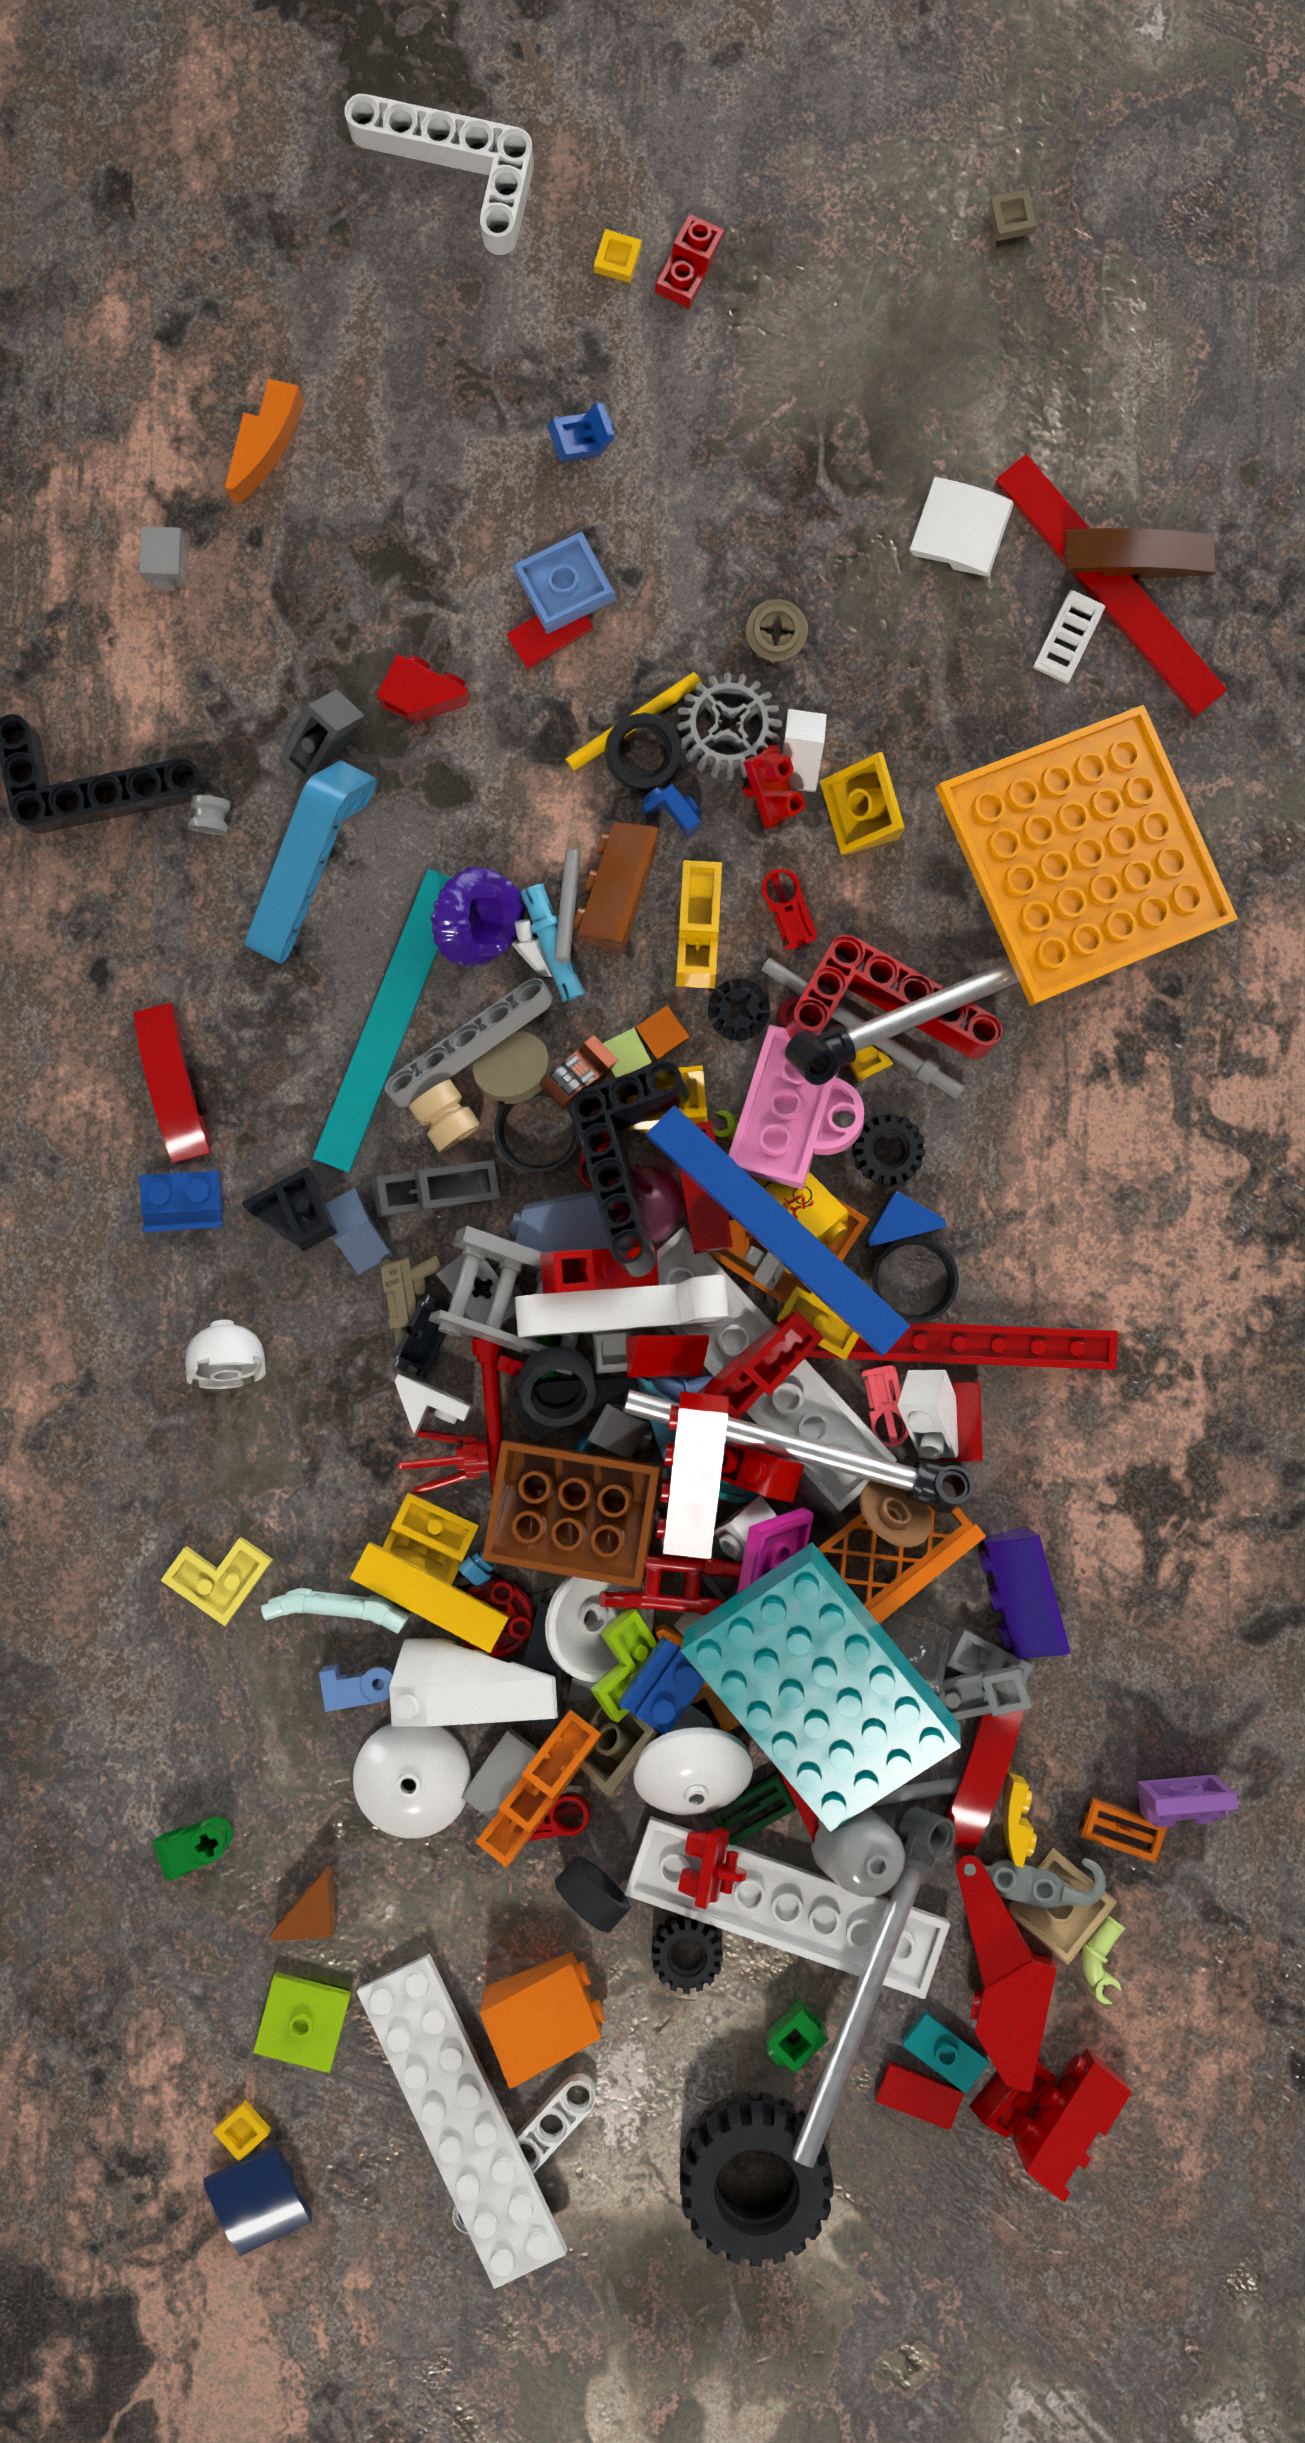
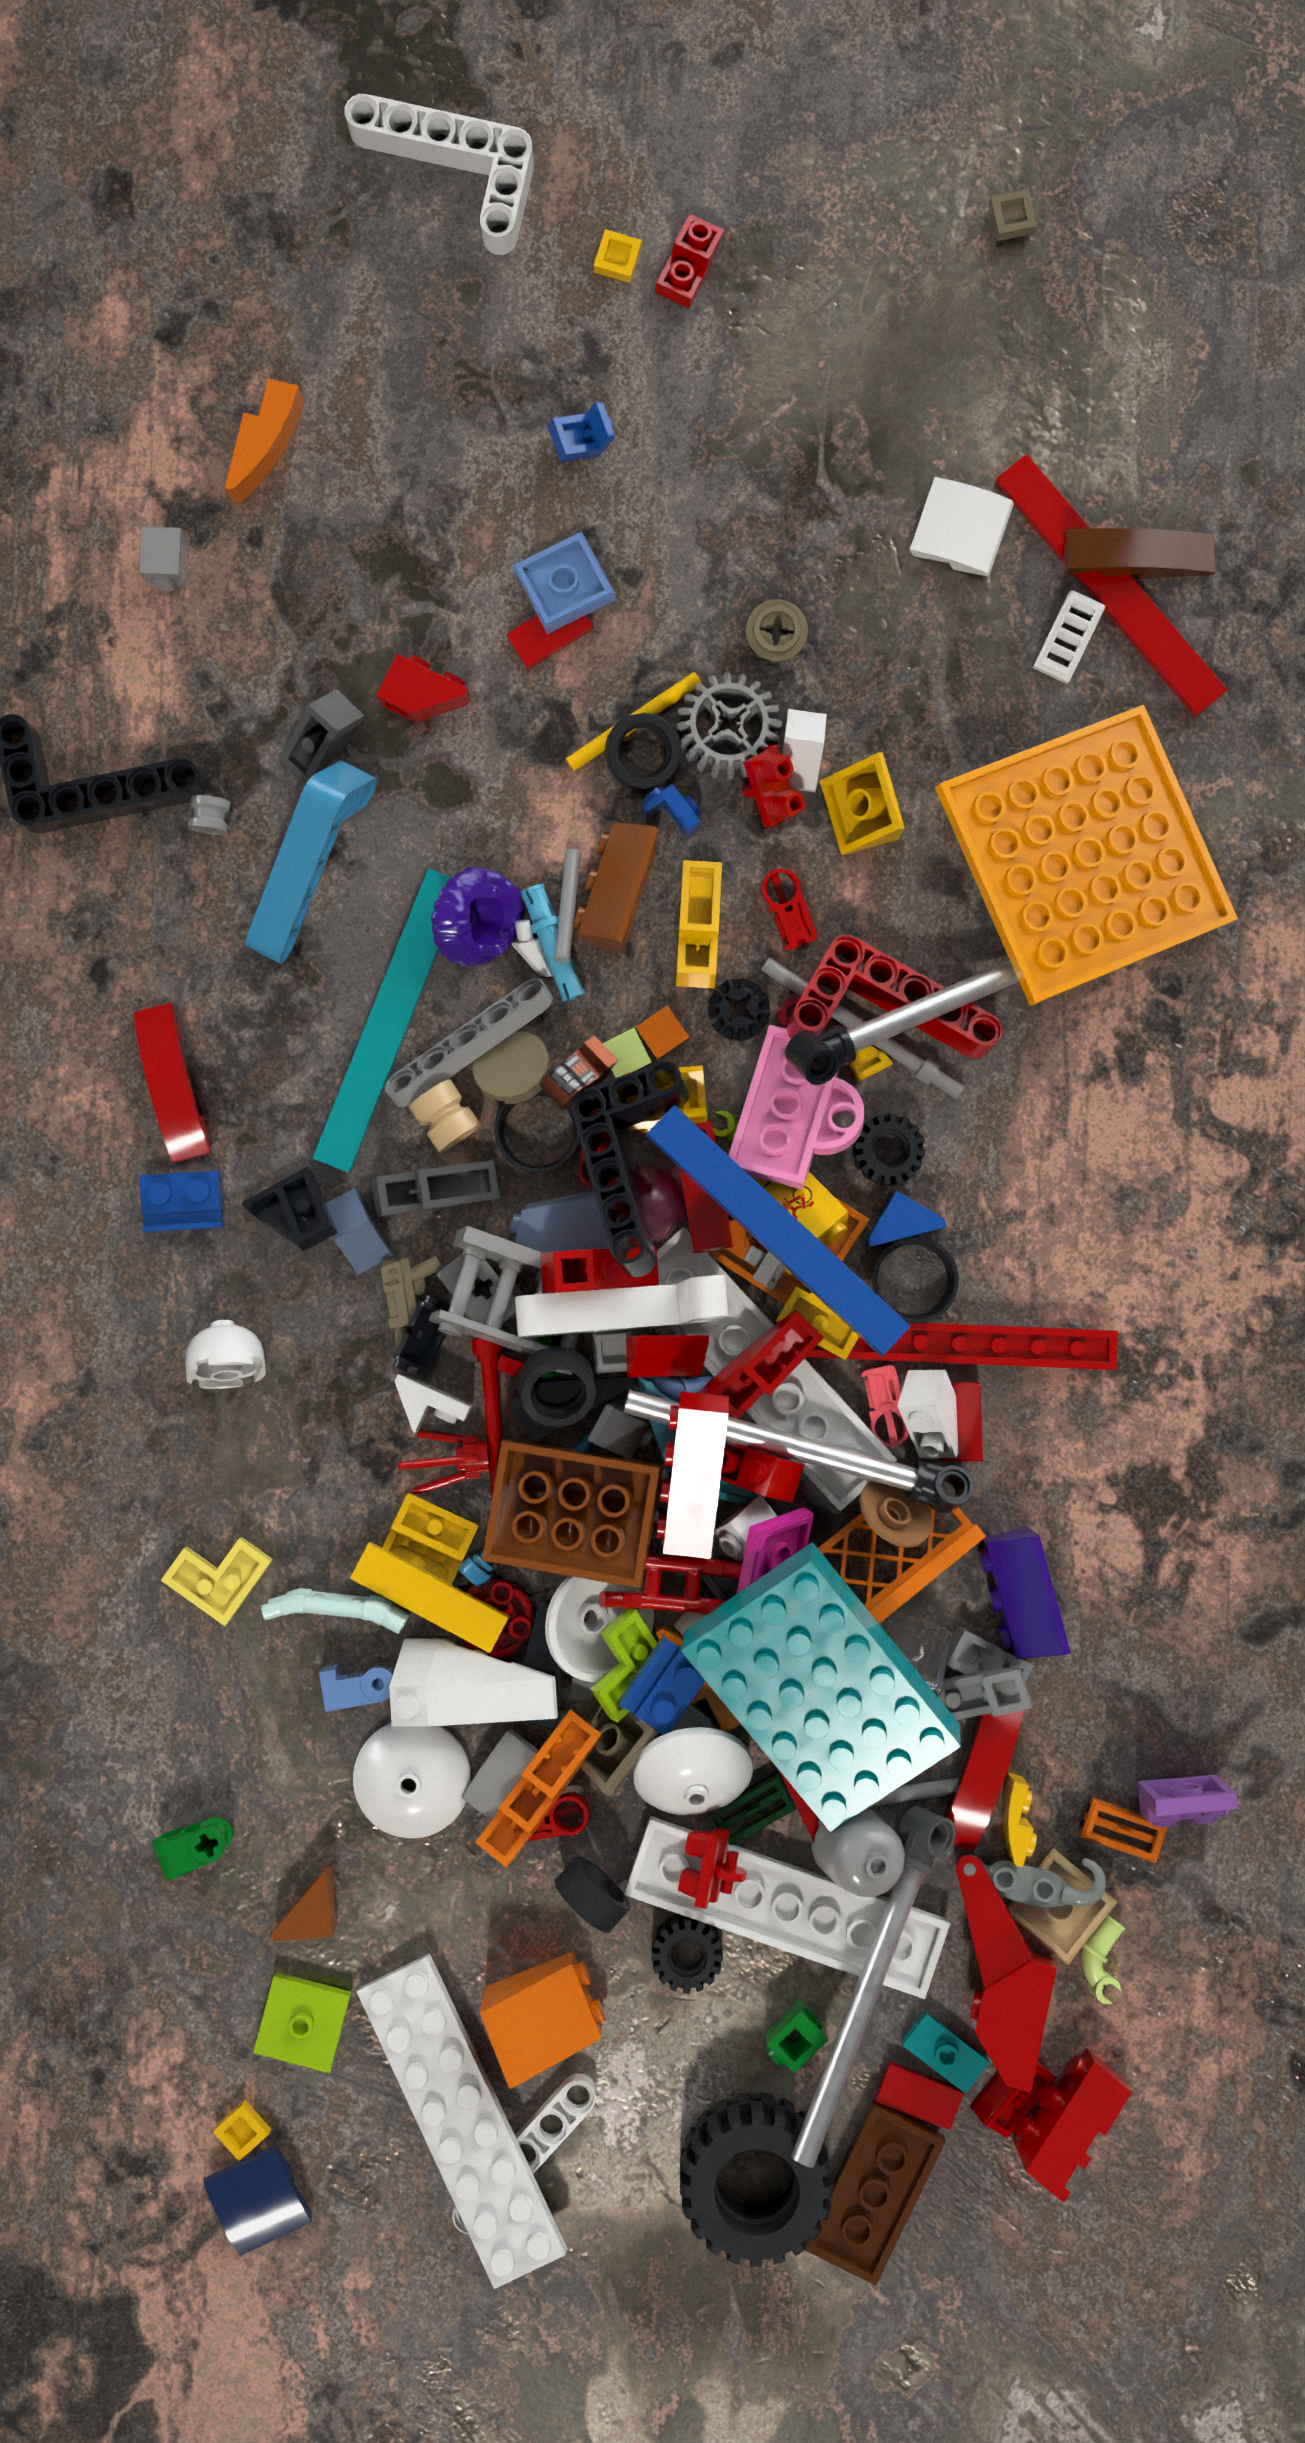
(876, 2191): none -> reddish brown plate

